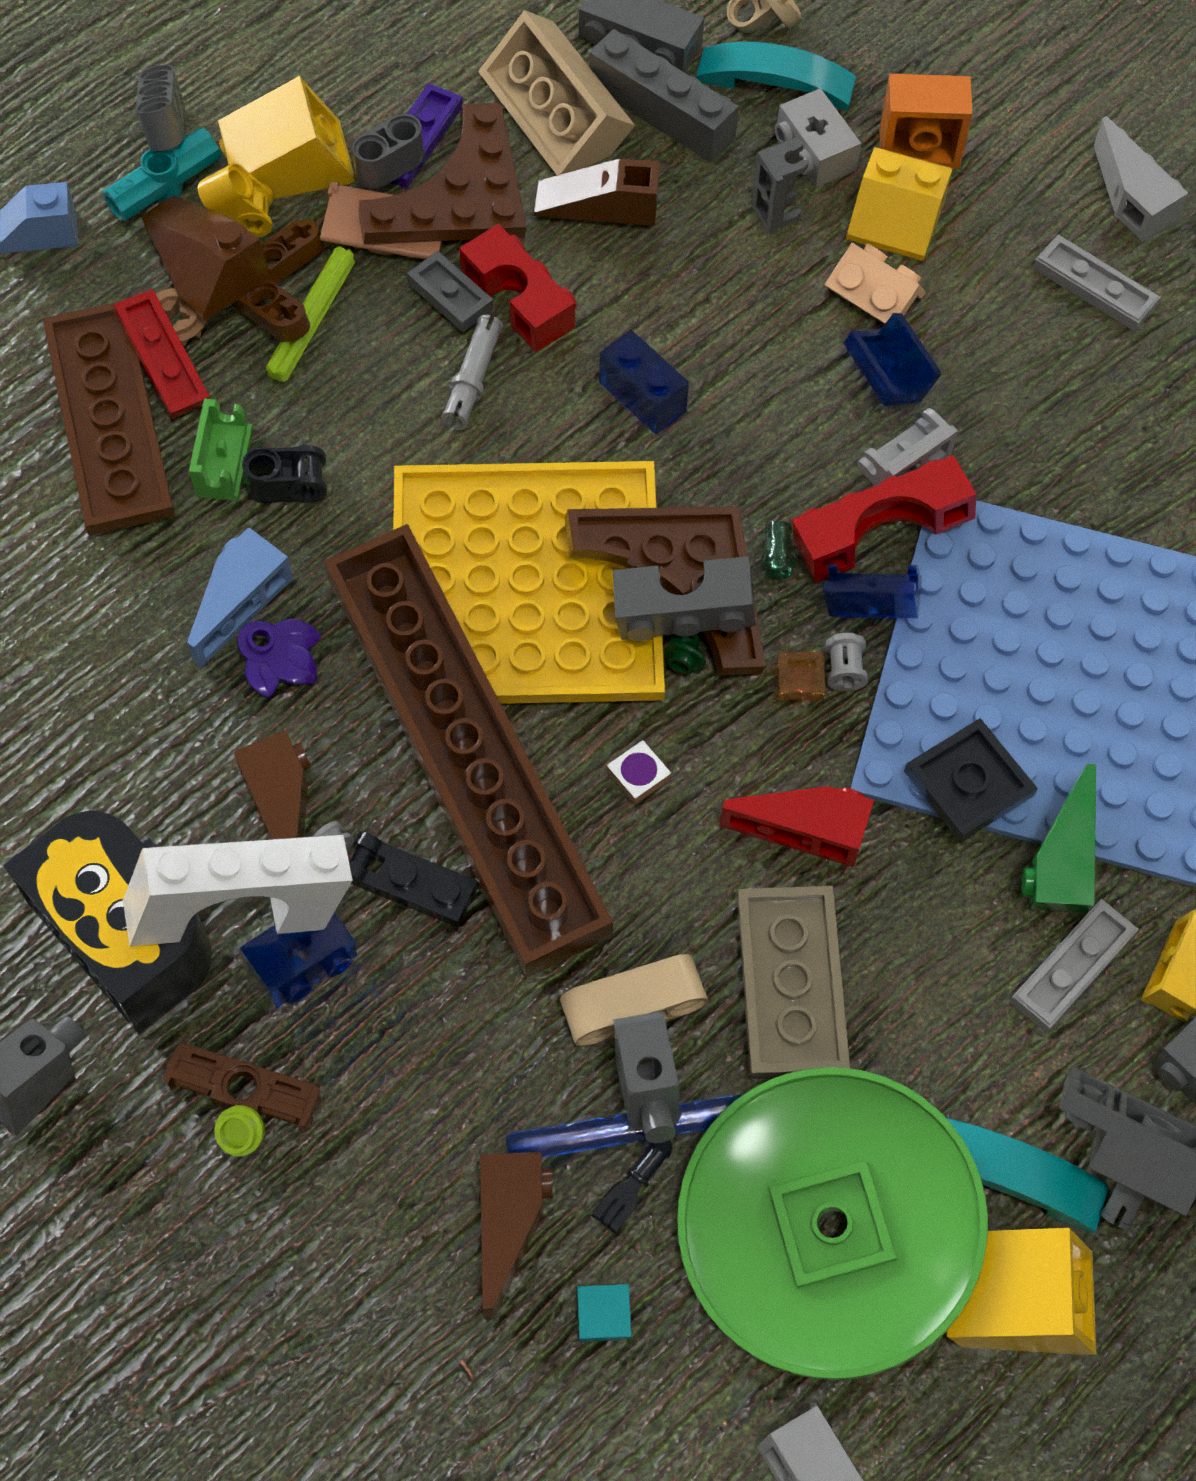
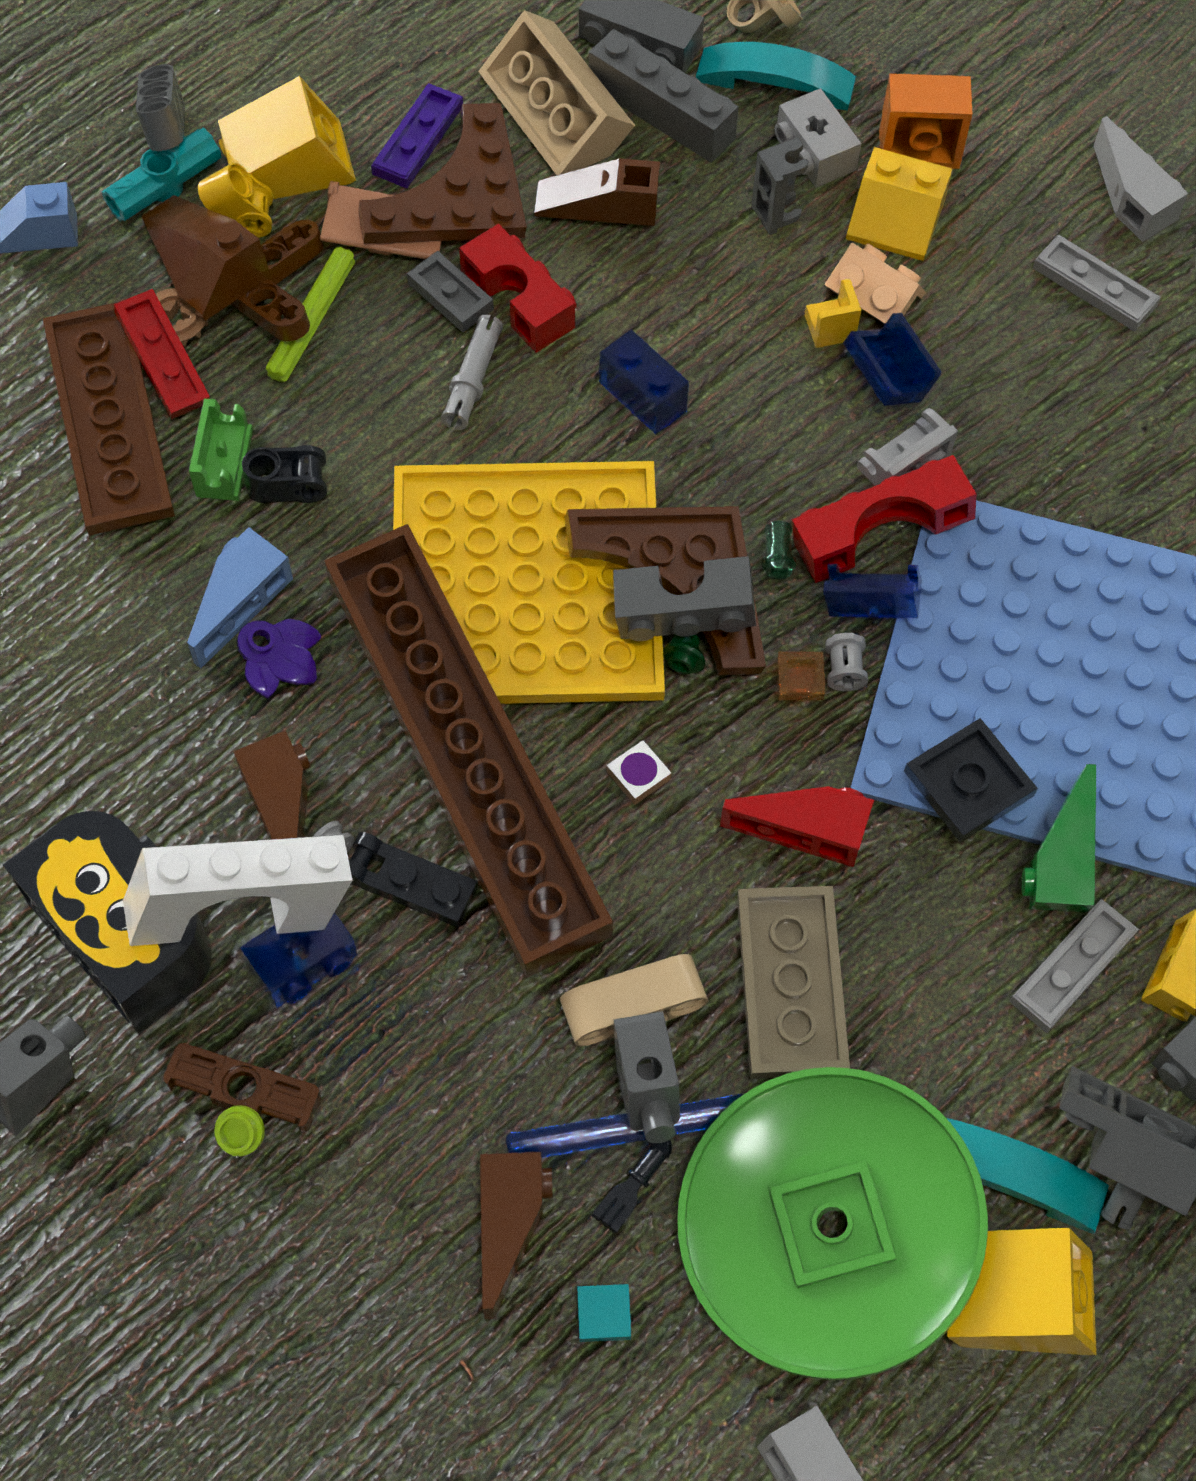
(388, 151): dark grey beam -> none
(834, 319): none -> yellow panel

